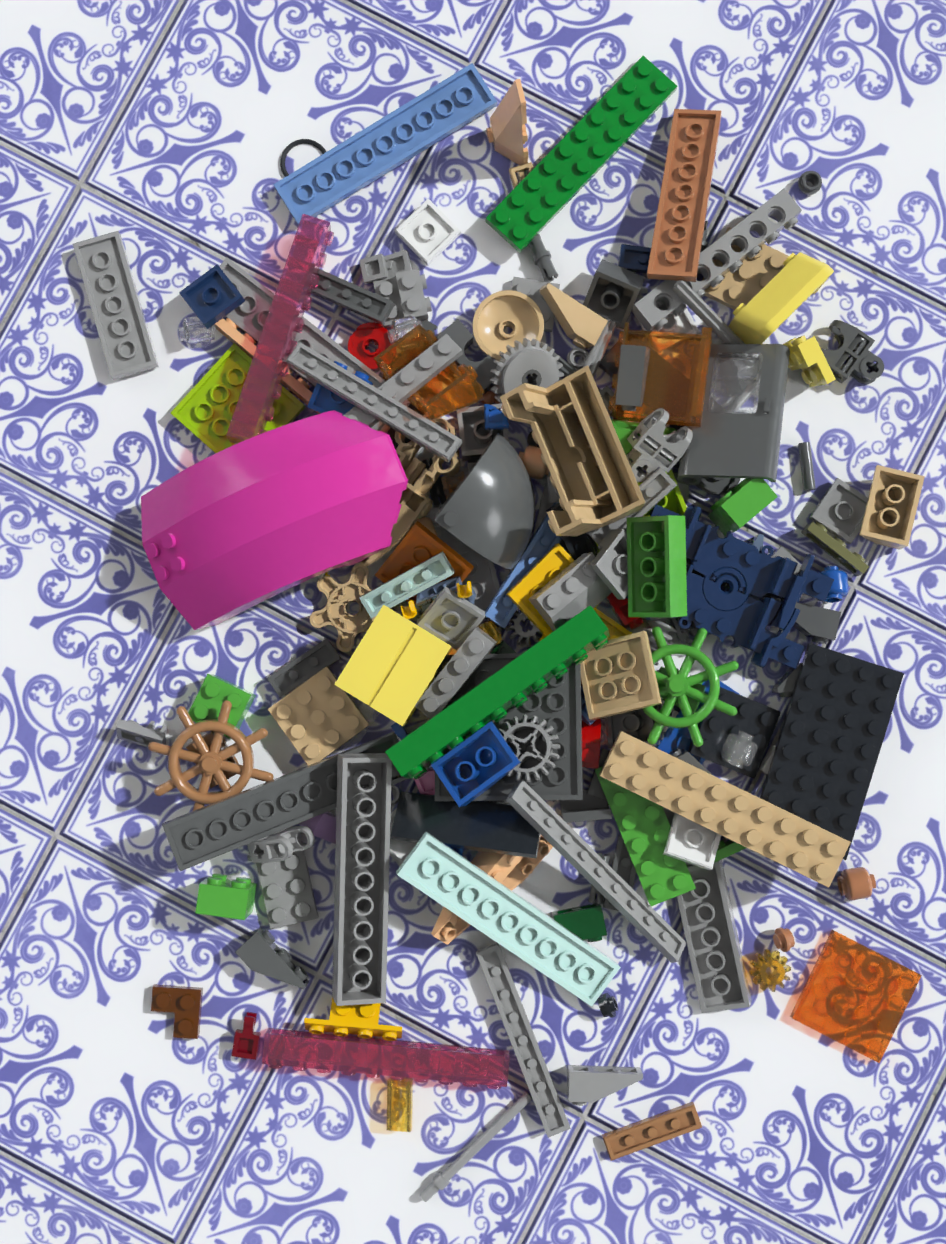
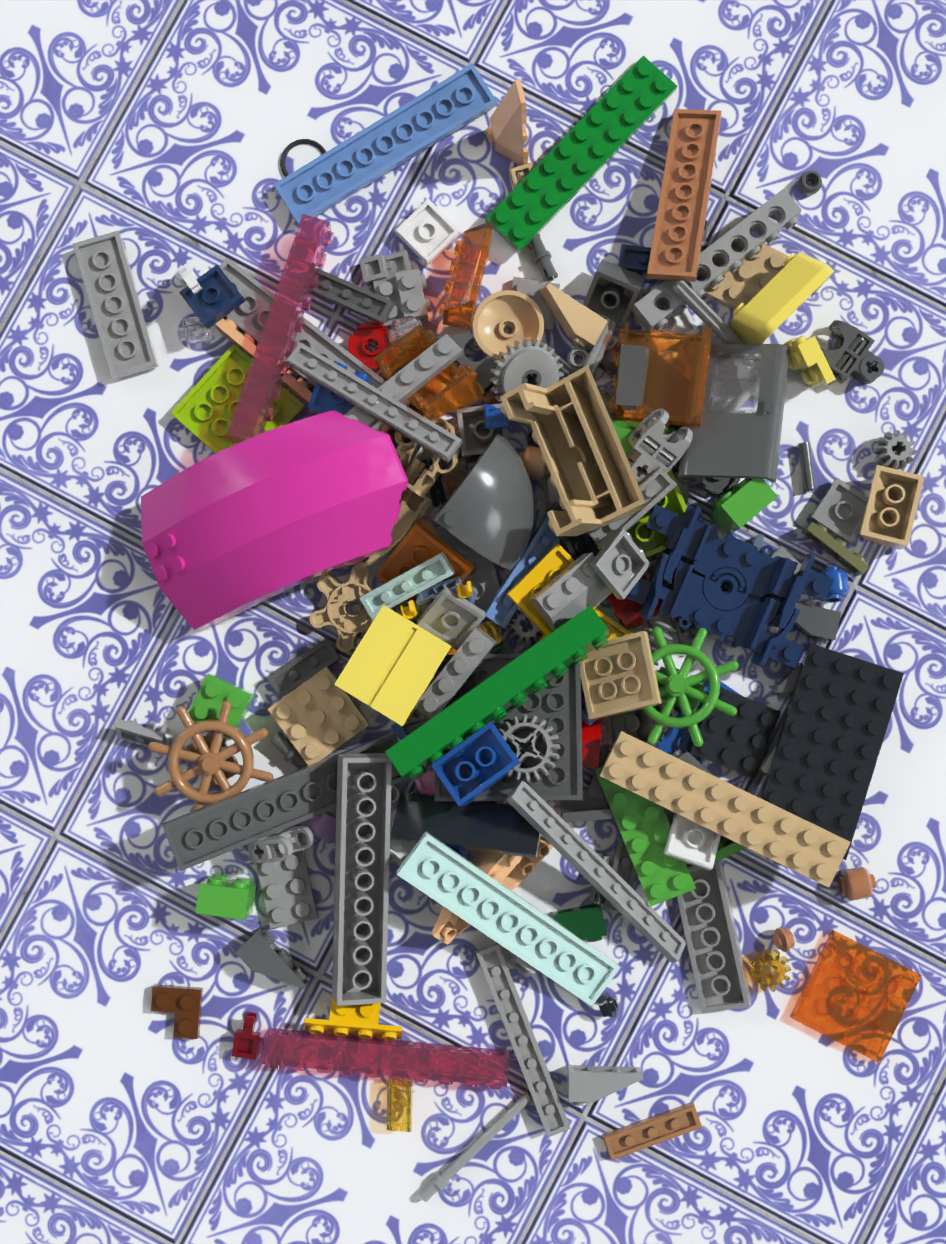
(188, 278): none -> white piece
(286, 748): none -> dark grey pin
(467, 277): none -> clear orange slope
(521, 966): none -> light grey tile
(656, 566): bright green slope -> none
(739, 749): clear head -> none
(901, 444): none -> light grey gear

